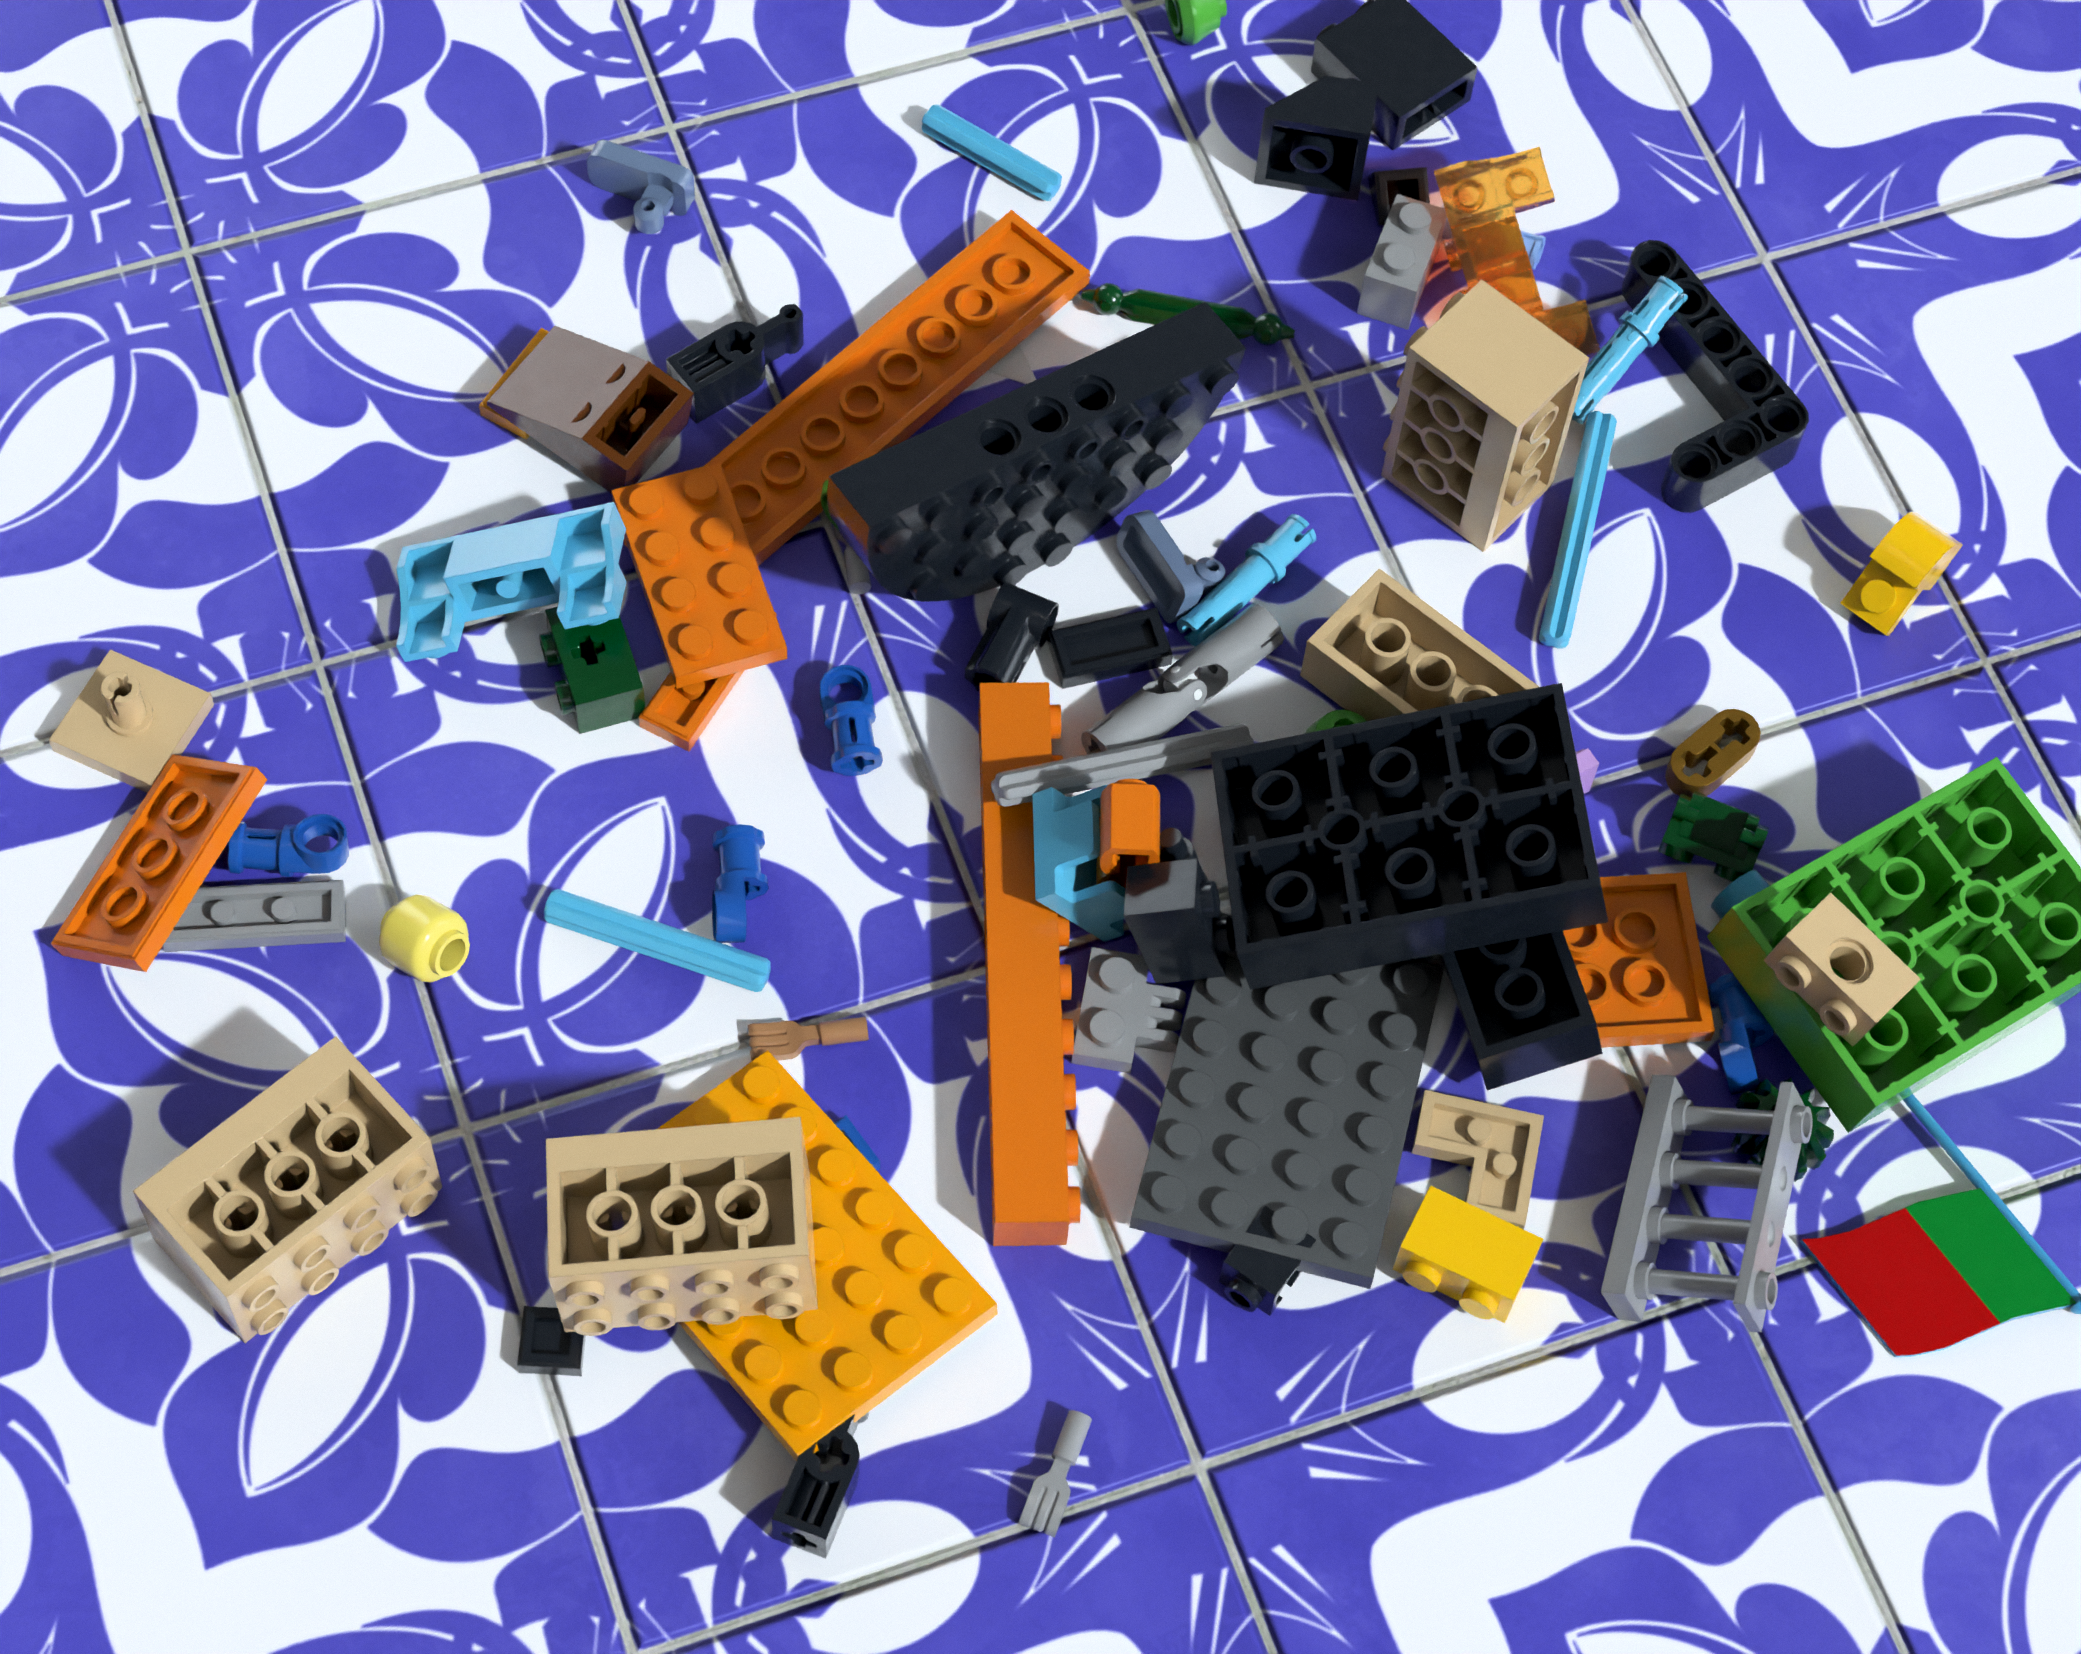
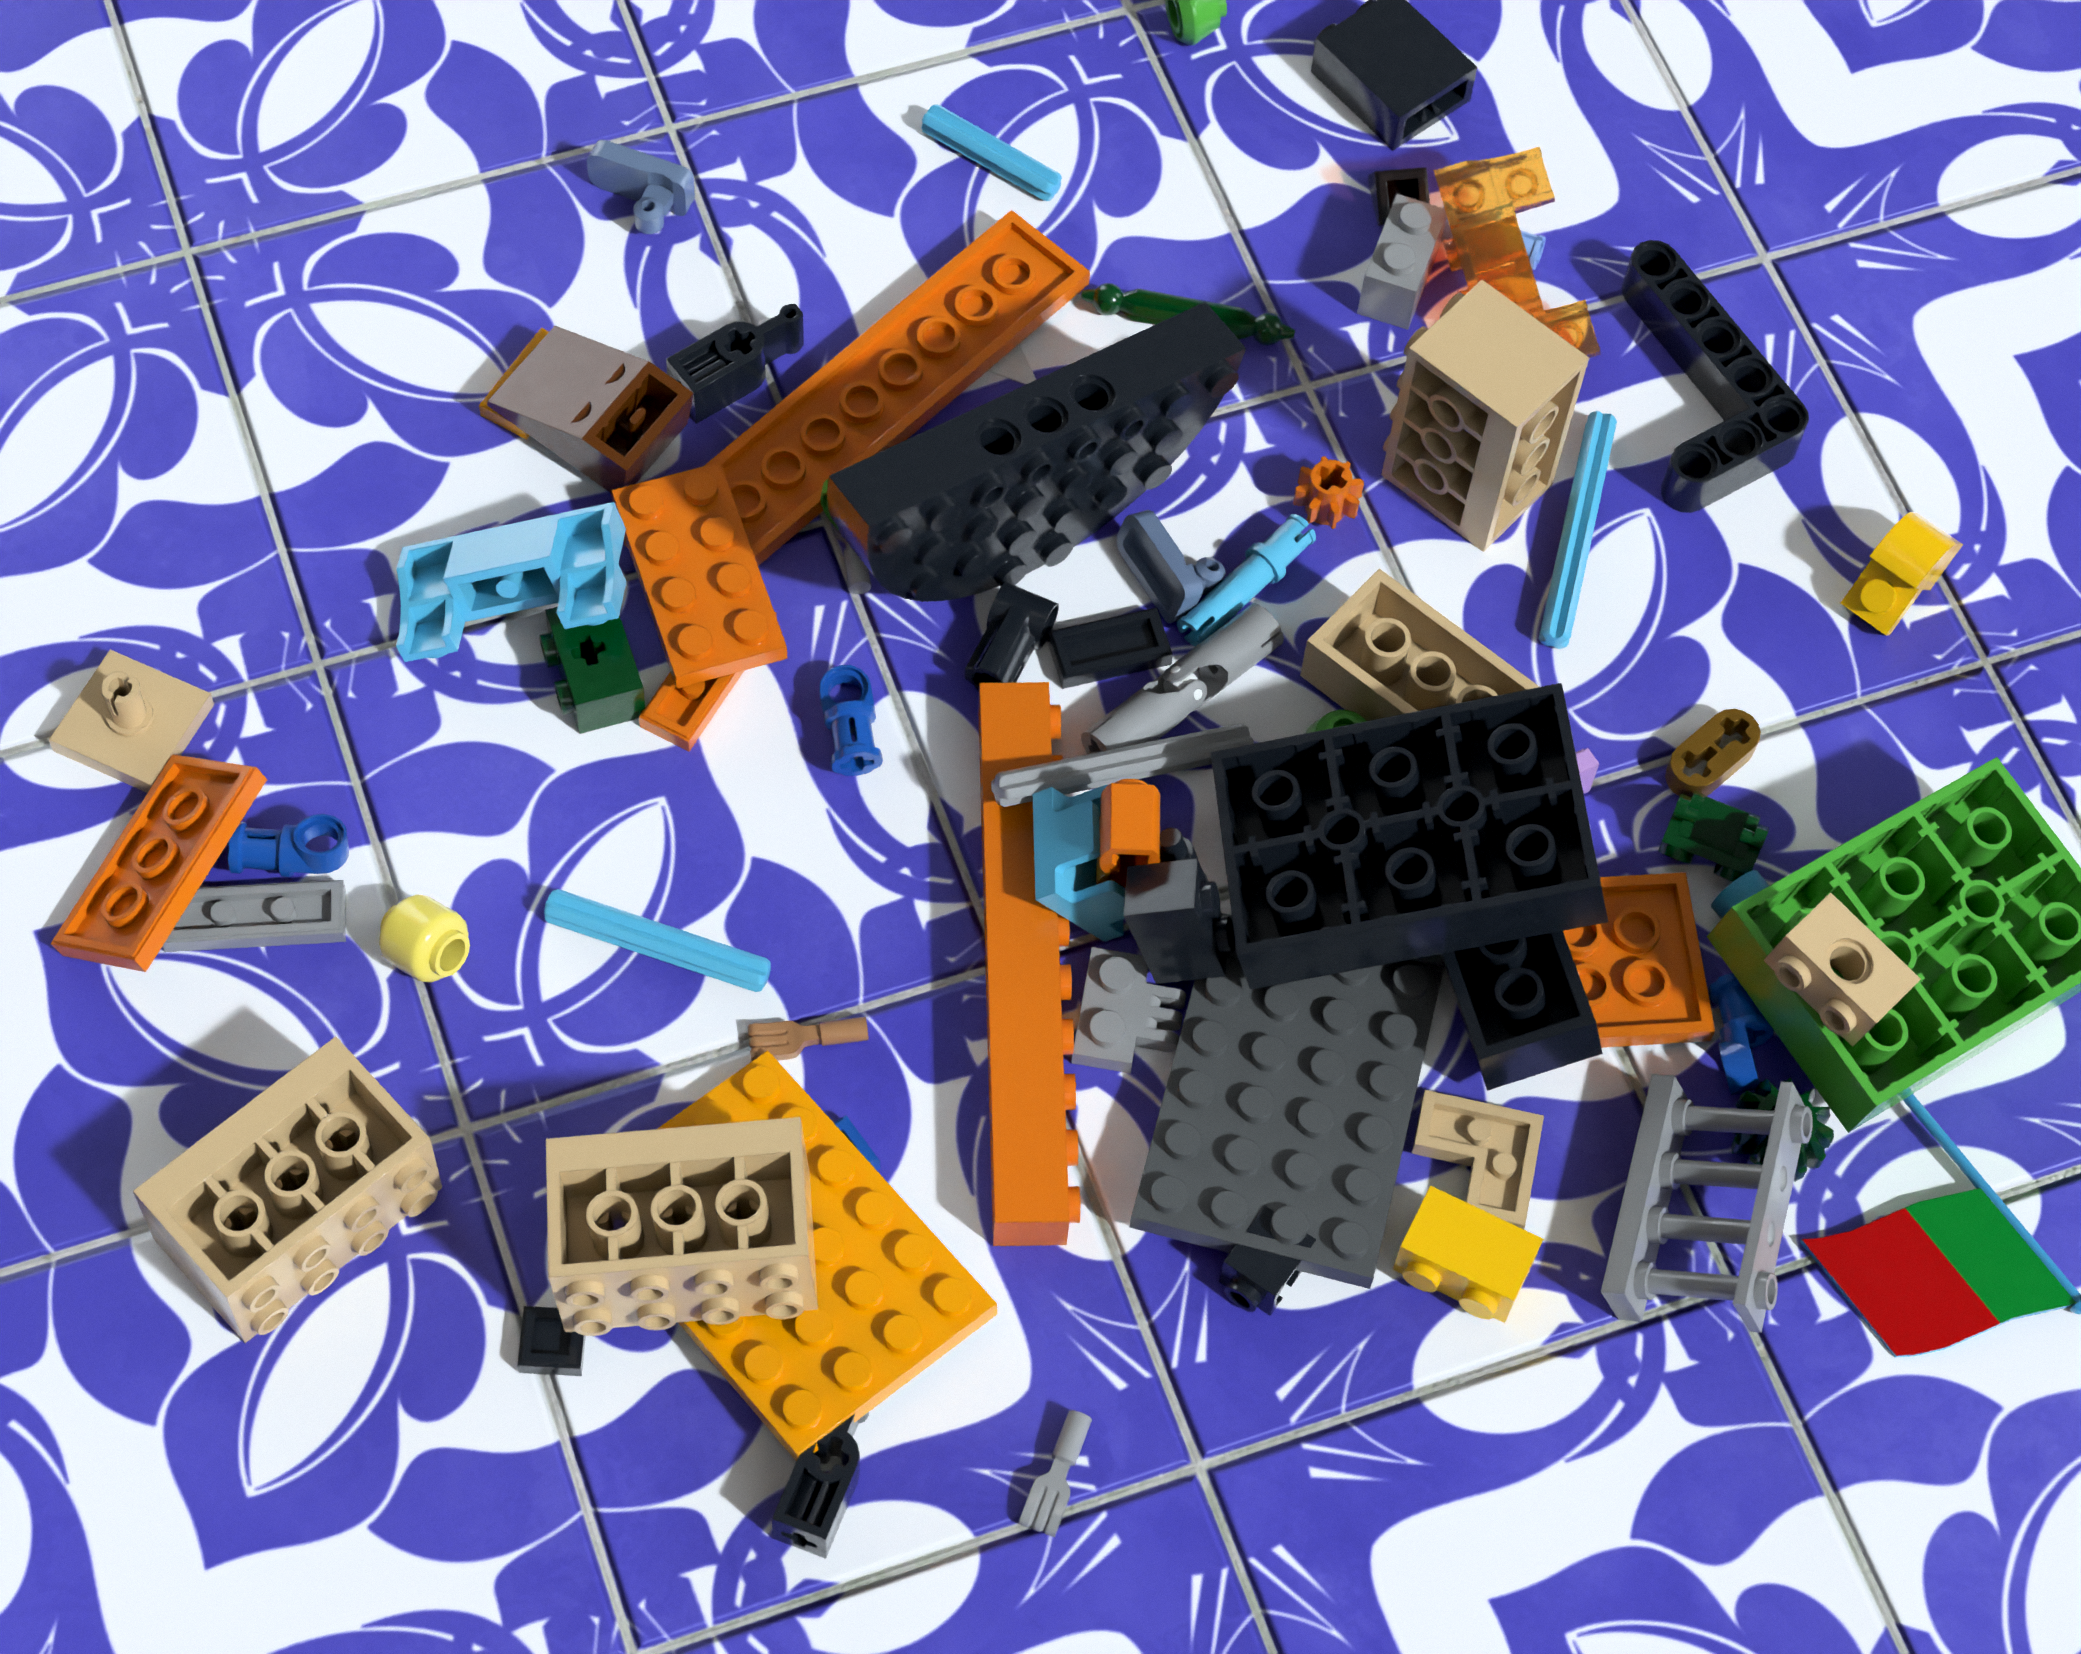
(739, 880): blue connector -> none
(1318, 138): black slope -> none
(1328, 492): none -> orange gear
(1634, 334): medium azure pin -> none

